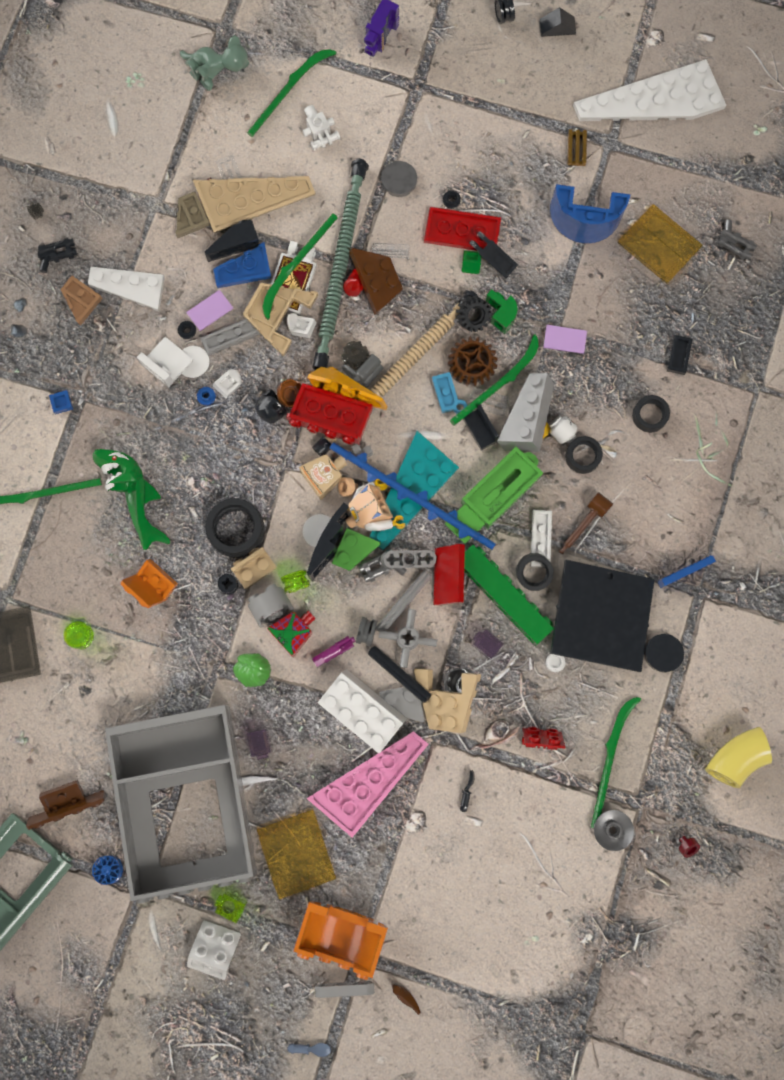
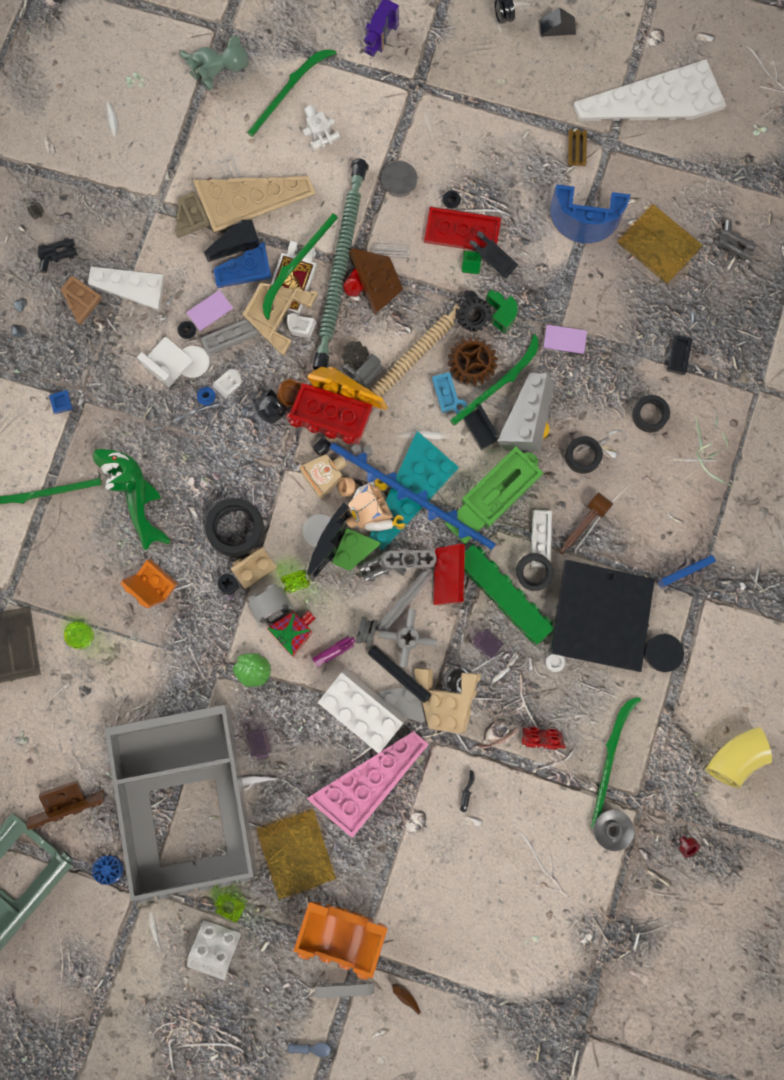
(563, 429): white head -> none

